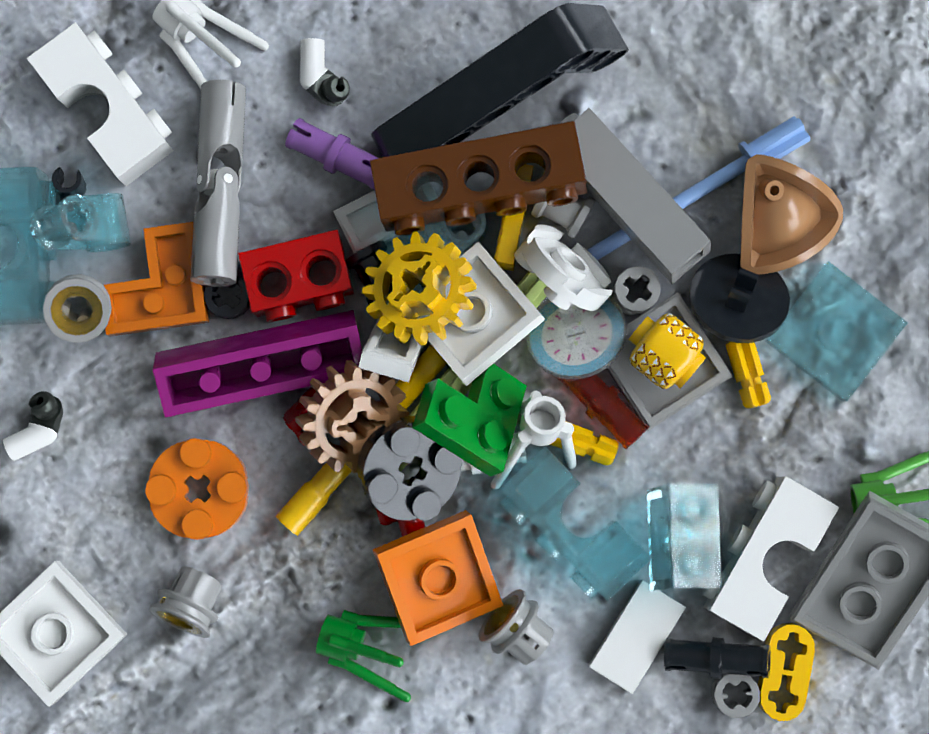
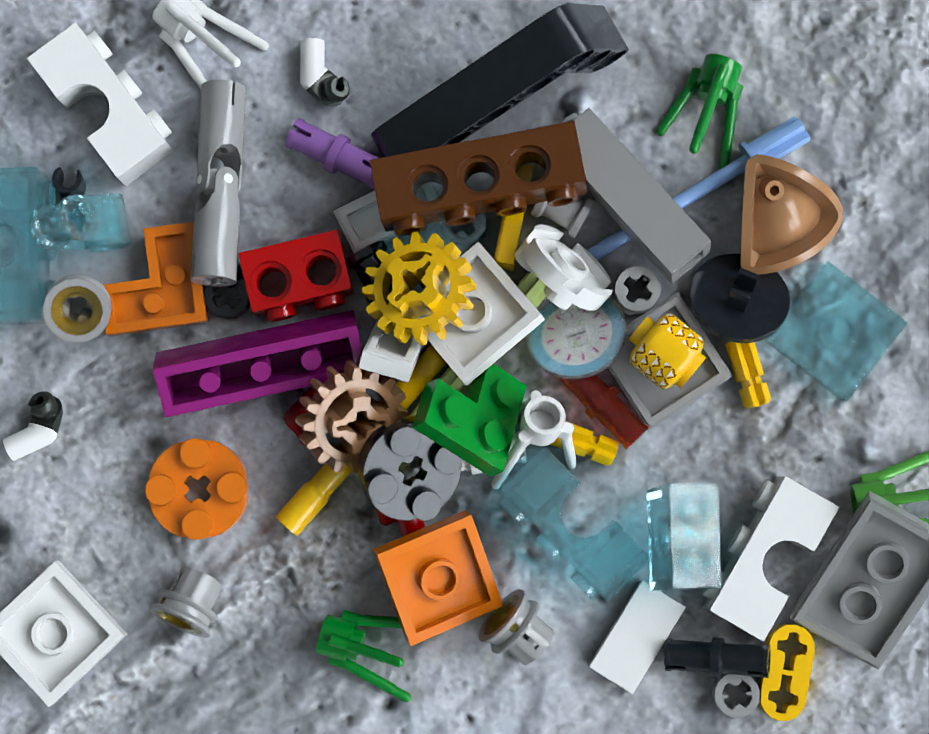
(715, 83): none -> green plant

